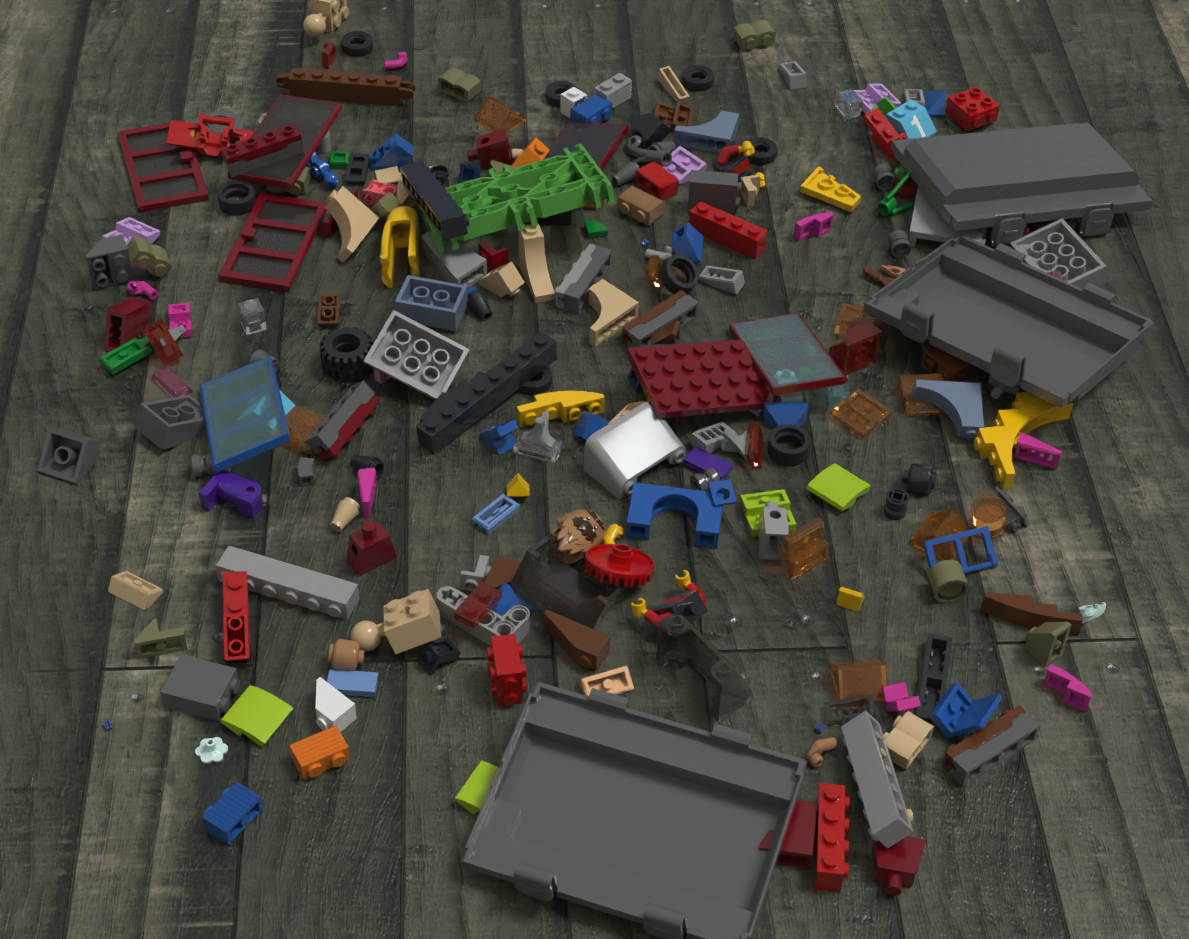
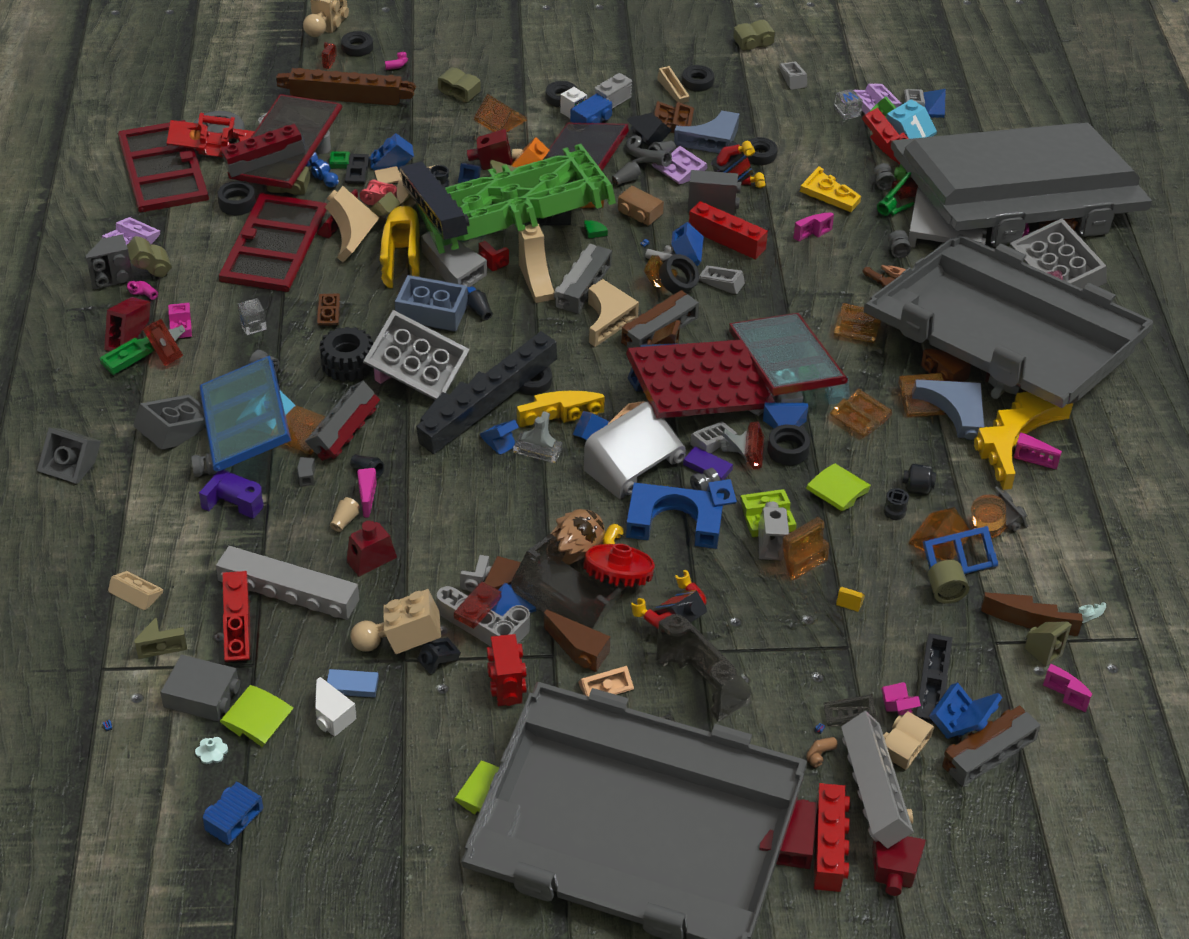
(171, 383): clear pink tile -> none
(319, 752): orange brick -> none
(345, 655): medium nougat head -> none
(498, 515): medium blue tile -> none
(502, 280): tan slope -> none
(518, 487): yellow slope -> none
(657, 181): red brick -> none
(749, 189): tan bracket -> none
(859, 348): clear red slope -> none
(859, 678): clear orange slope -> none
(972, 108): red brick -> none

